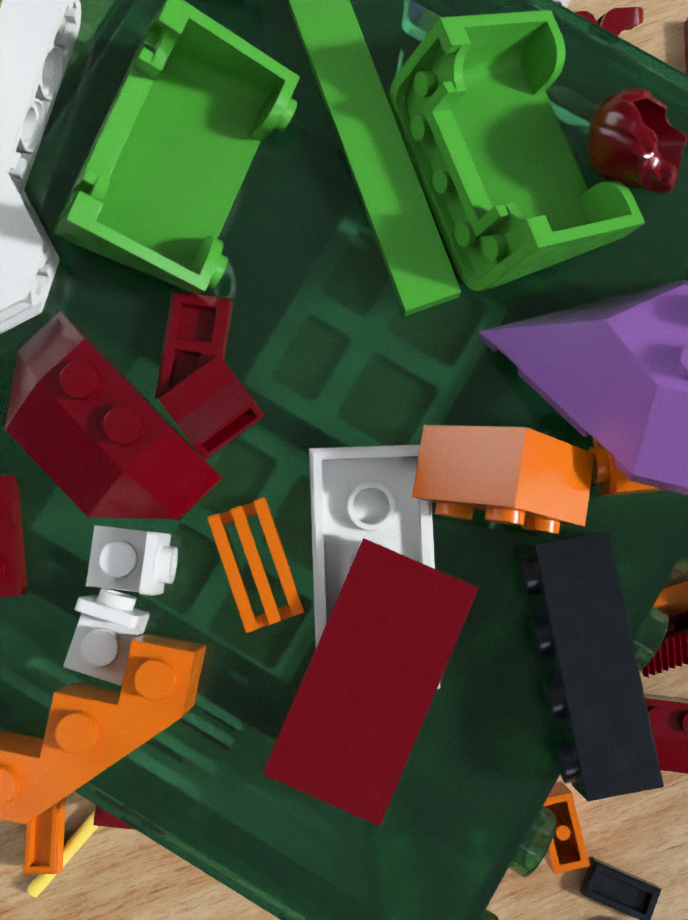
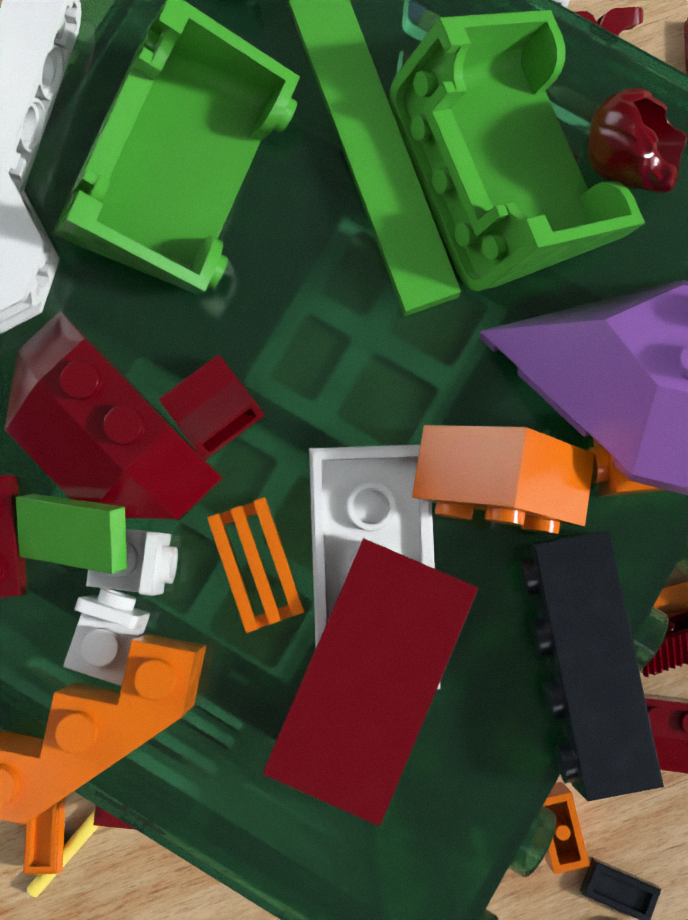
(72, 532): none -> bright green tile
(193, 336): dark red tile -> none

